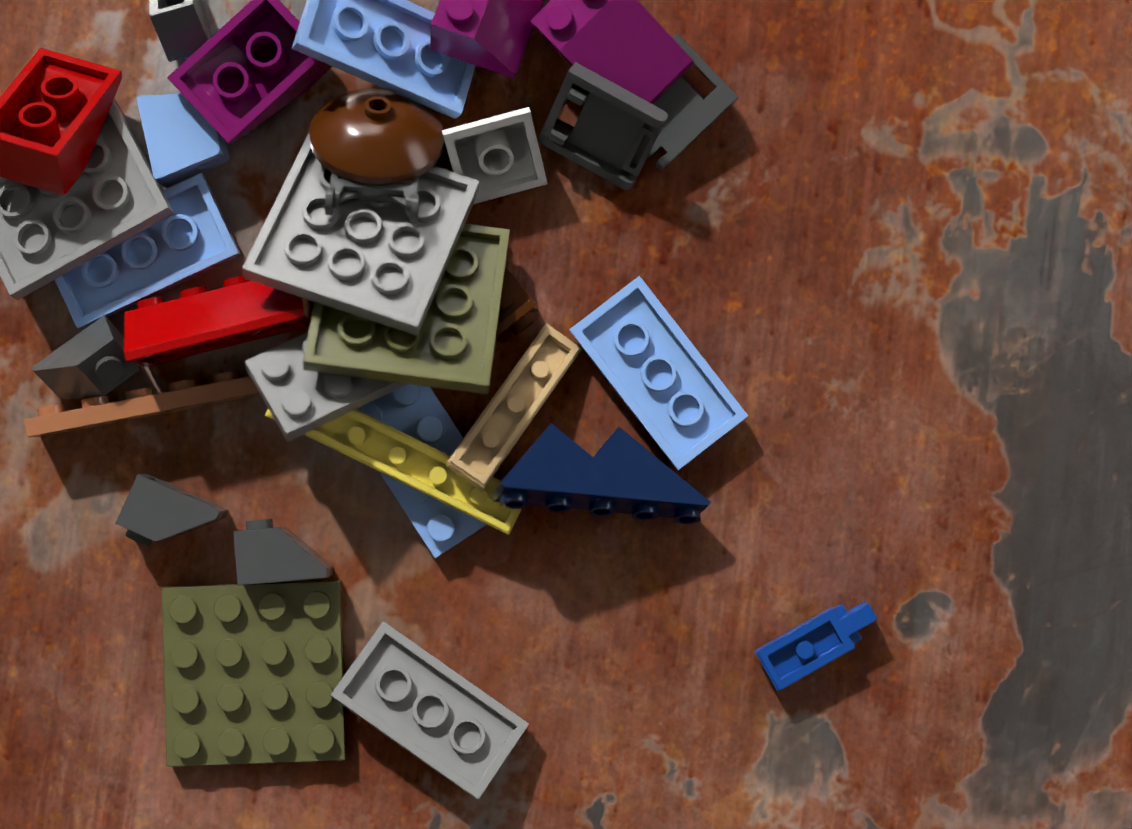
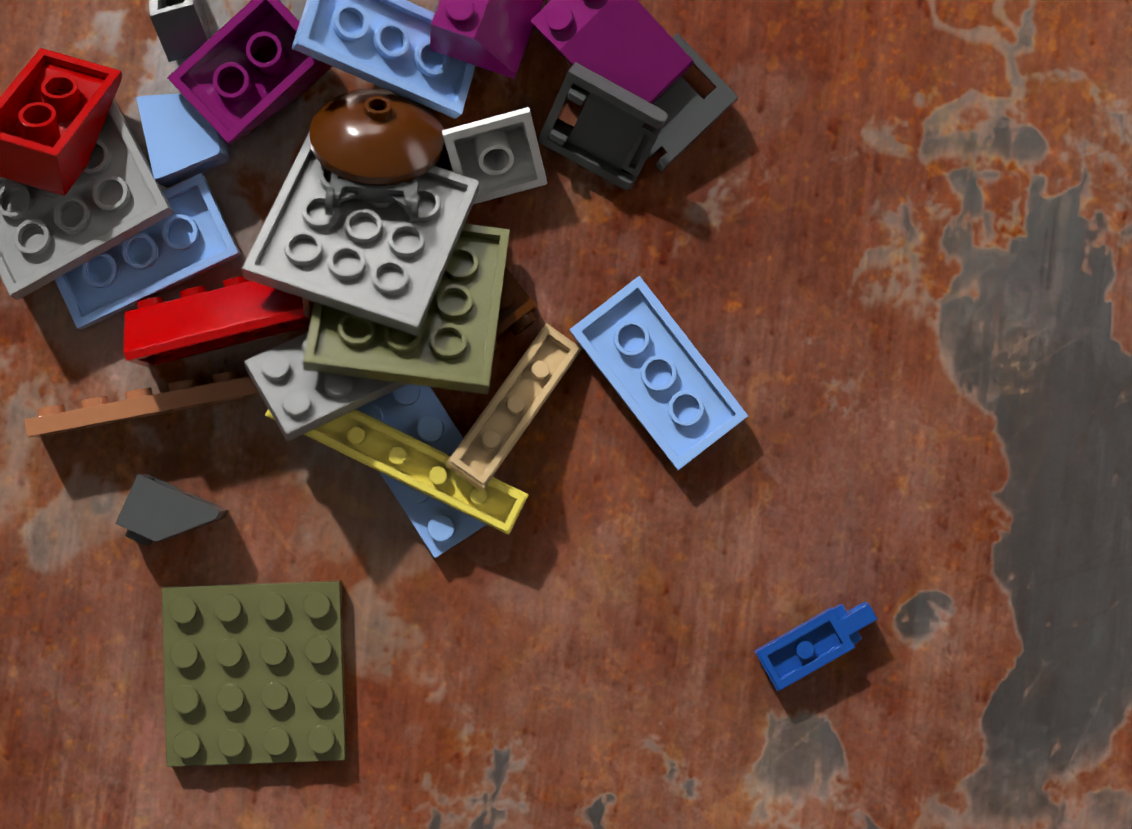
(87, 363): dark grey slope -> none
(275, 555): dark grey slope -> none
(429, 710): light grey plate -> none
(616, 480): dark blue slope -> none

